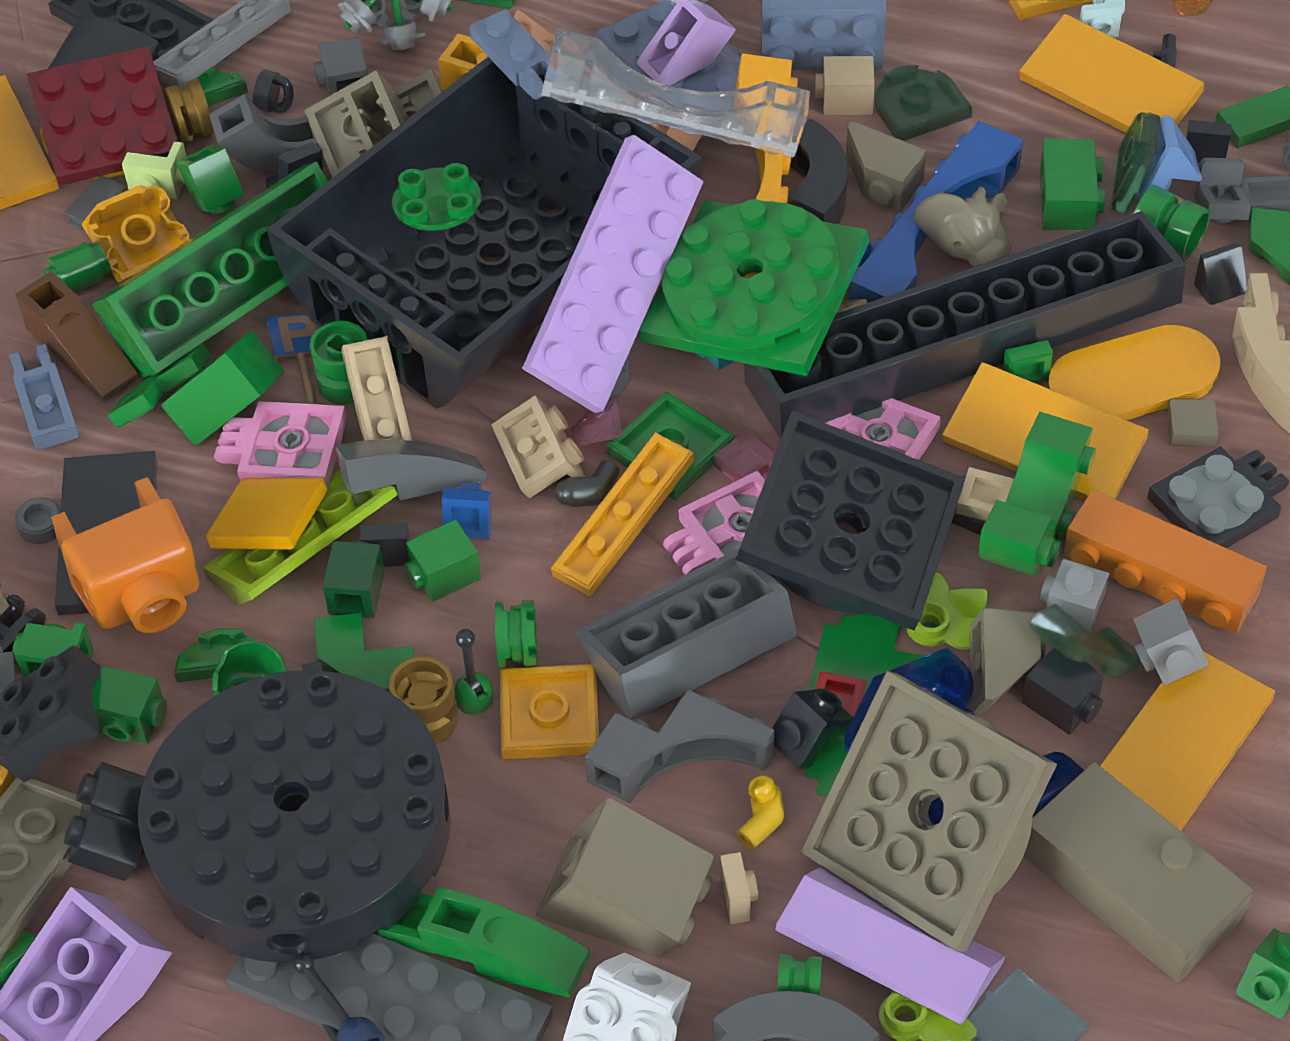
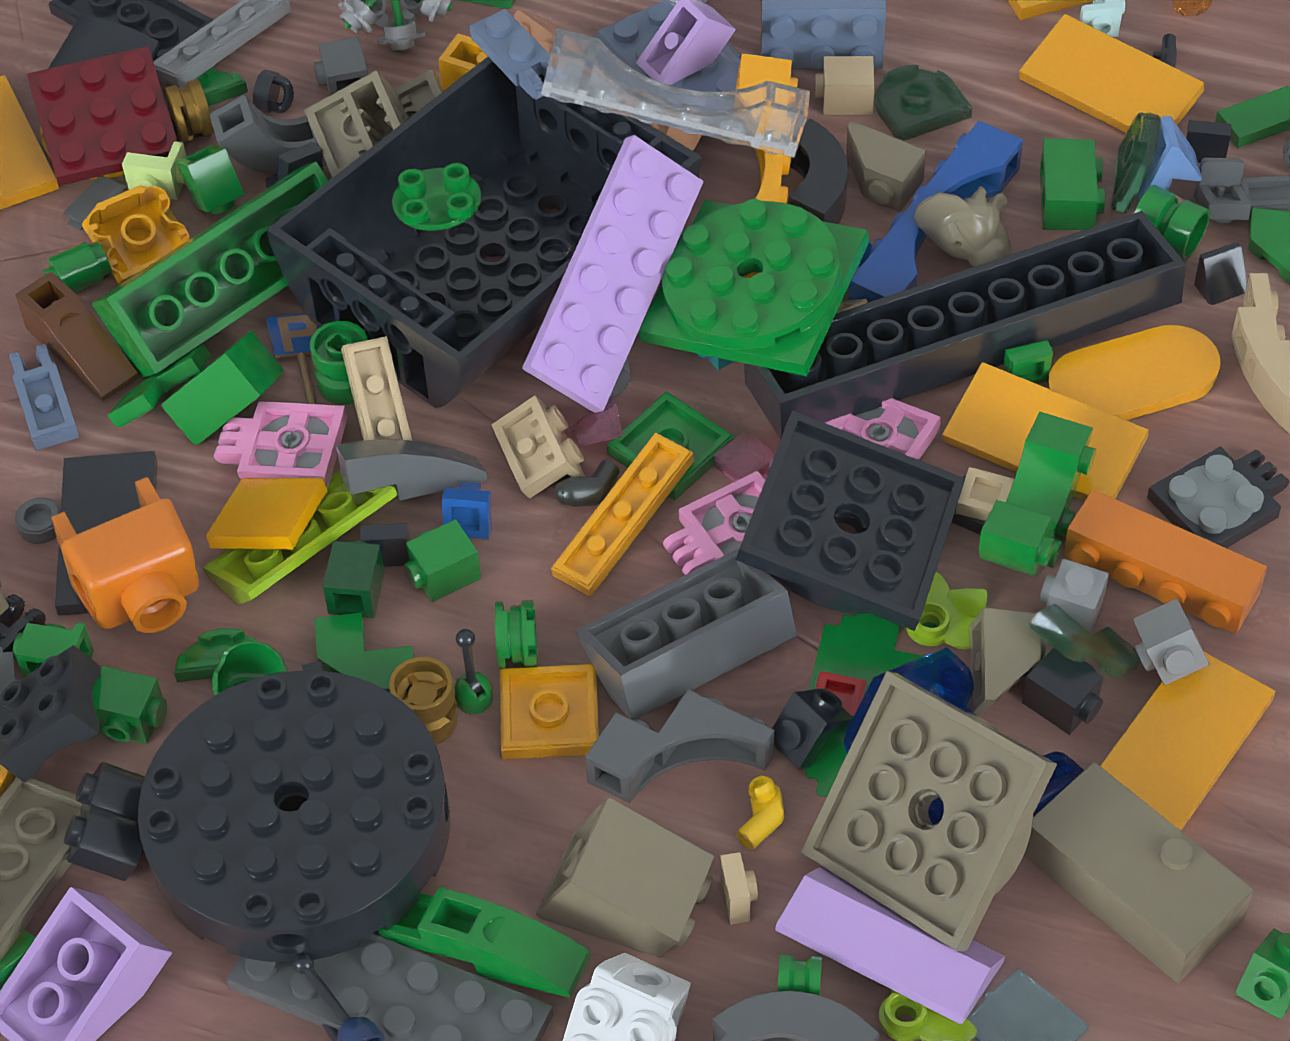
(1193, 422): dark tan tile -> none

